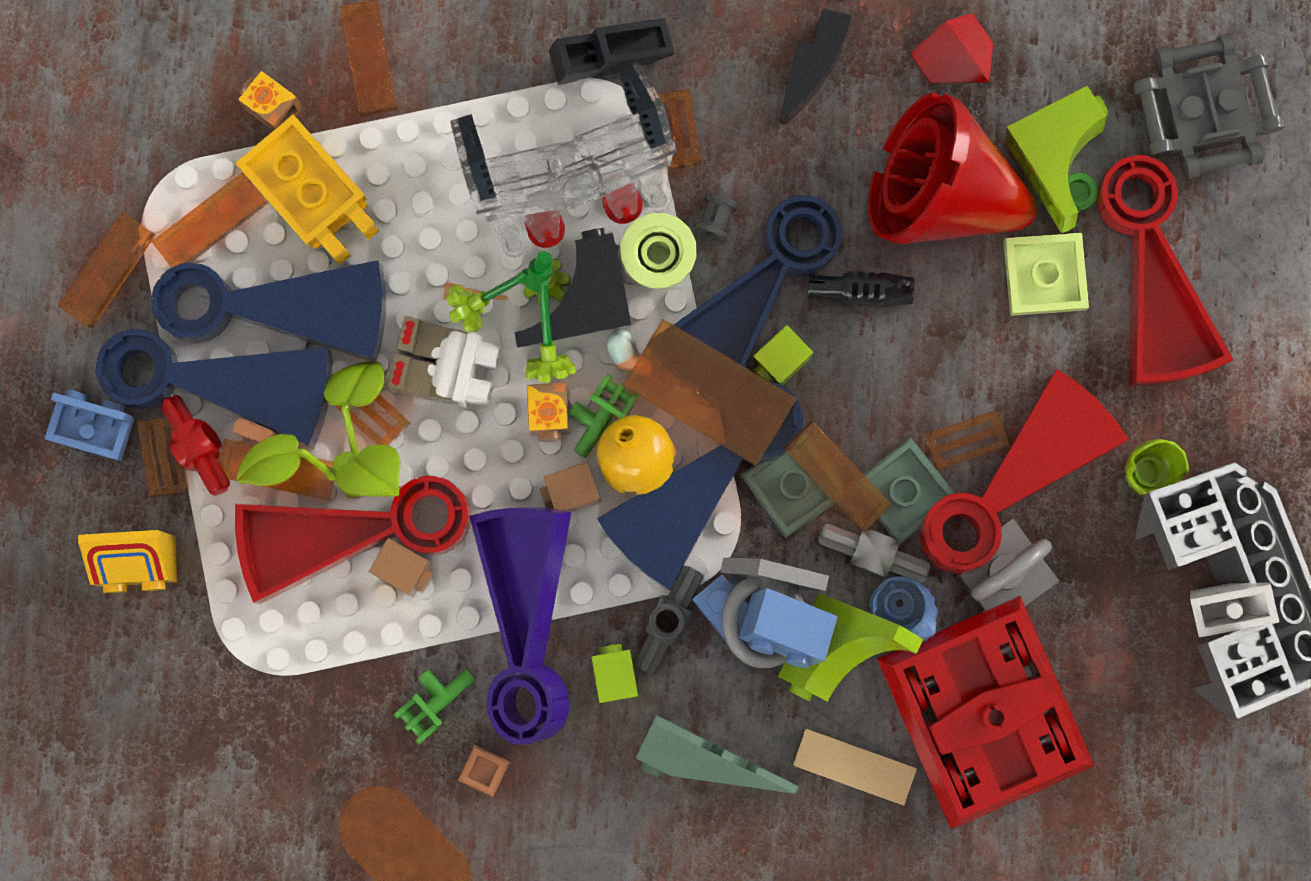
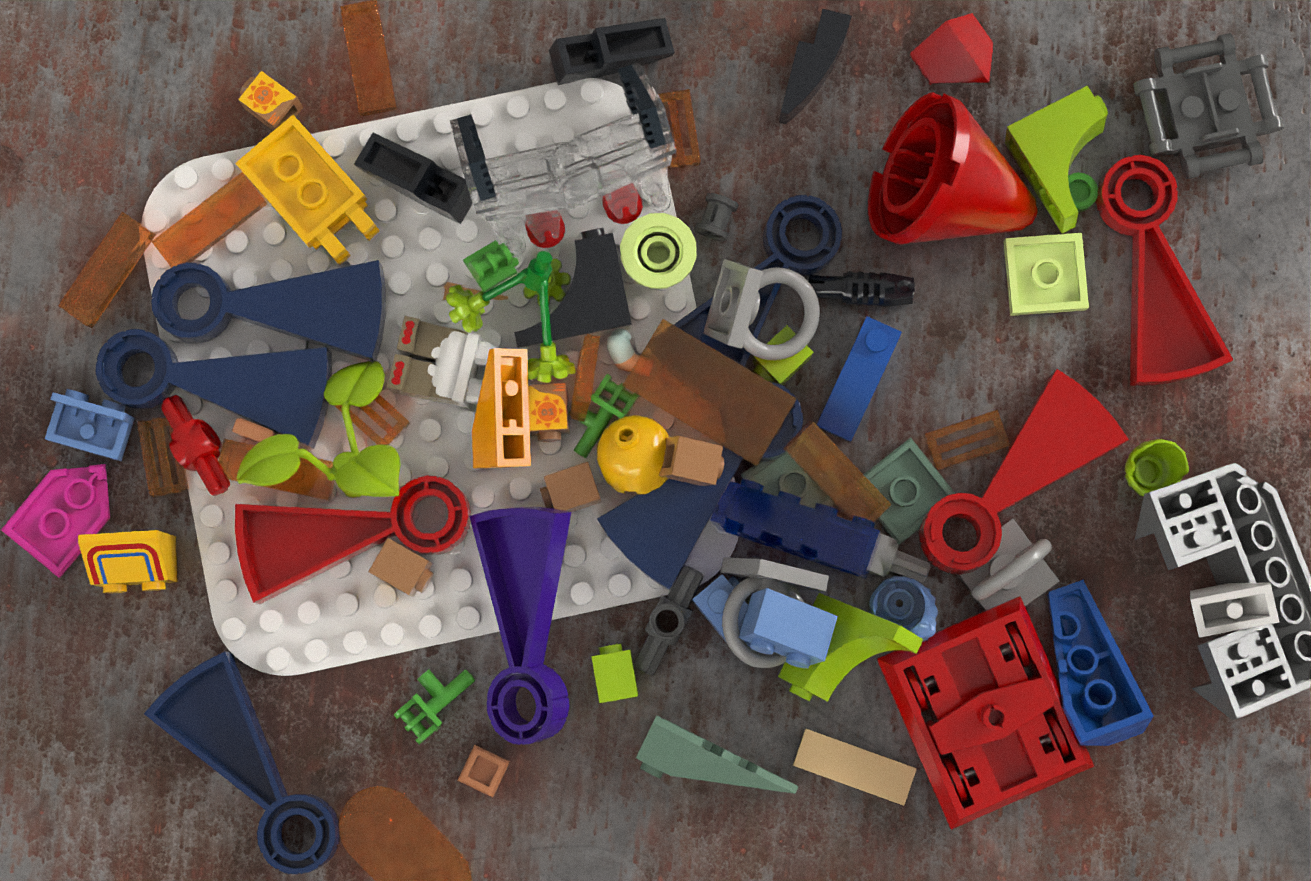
(57, 512): none -> dark pink tile
(217, 722): none -> dark blue piece
(415, 177): none -> black slope
(491, 265): none -> bright green arm
(502, 412): none -> light orange slope
(584, 377): none -> clear orange tile
(692, 461): none -> medium nougat brick
(738, 302): none -> light grey tile
(797, 529): none -> clear blue wedge
(858, 379): none -> blue slope
(1093, 675): none -> blue wedge

